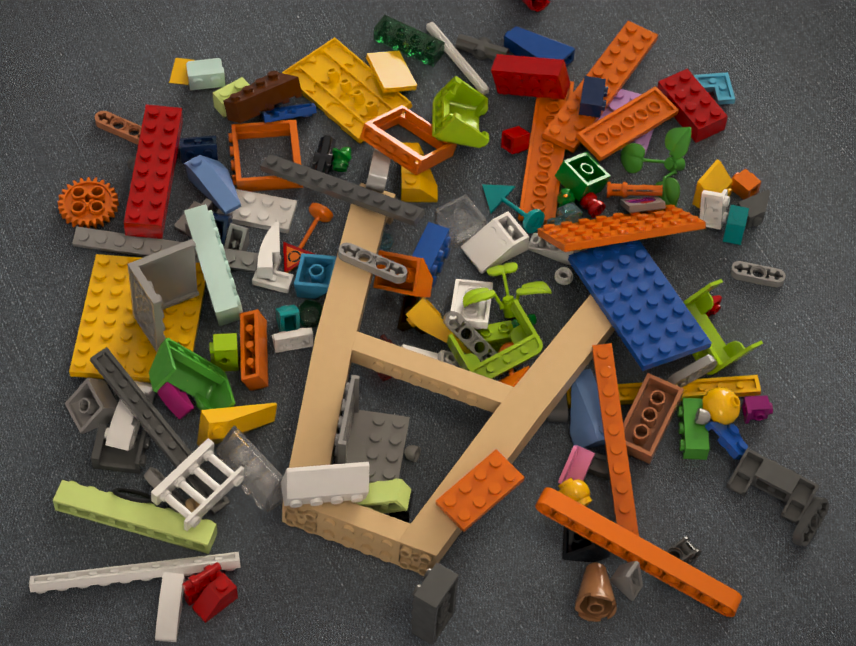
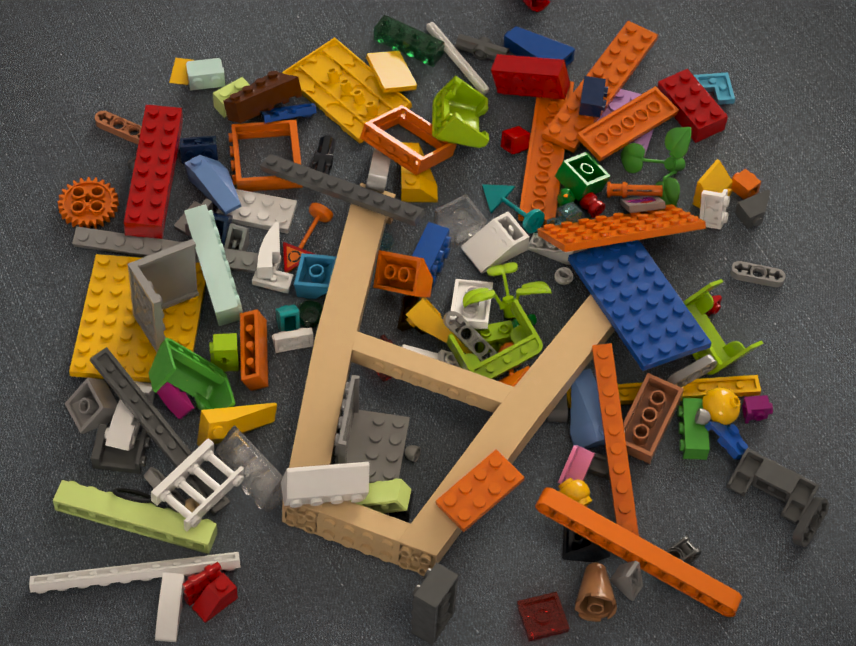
(341, 159): green animal -> none
(370, 265): light grey beam -> none
(543, 616): none -> clear red plate
(735, 224): teal slope -> none

